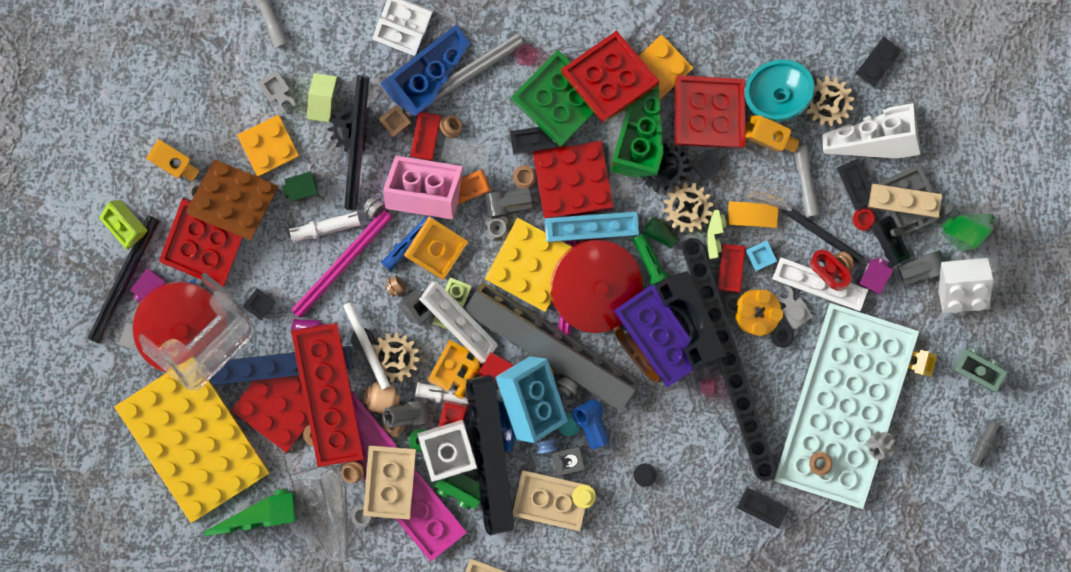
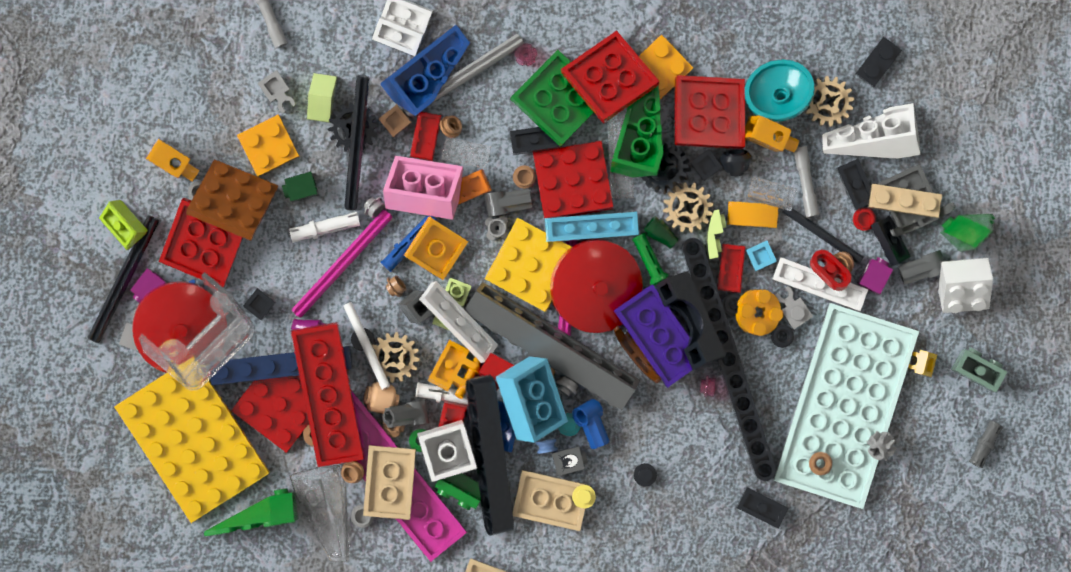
(736, 161): none -> black cone

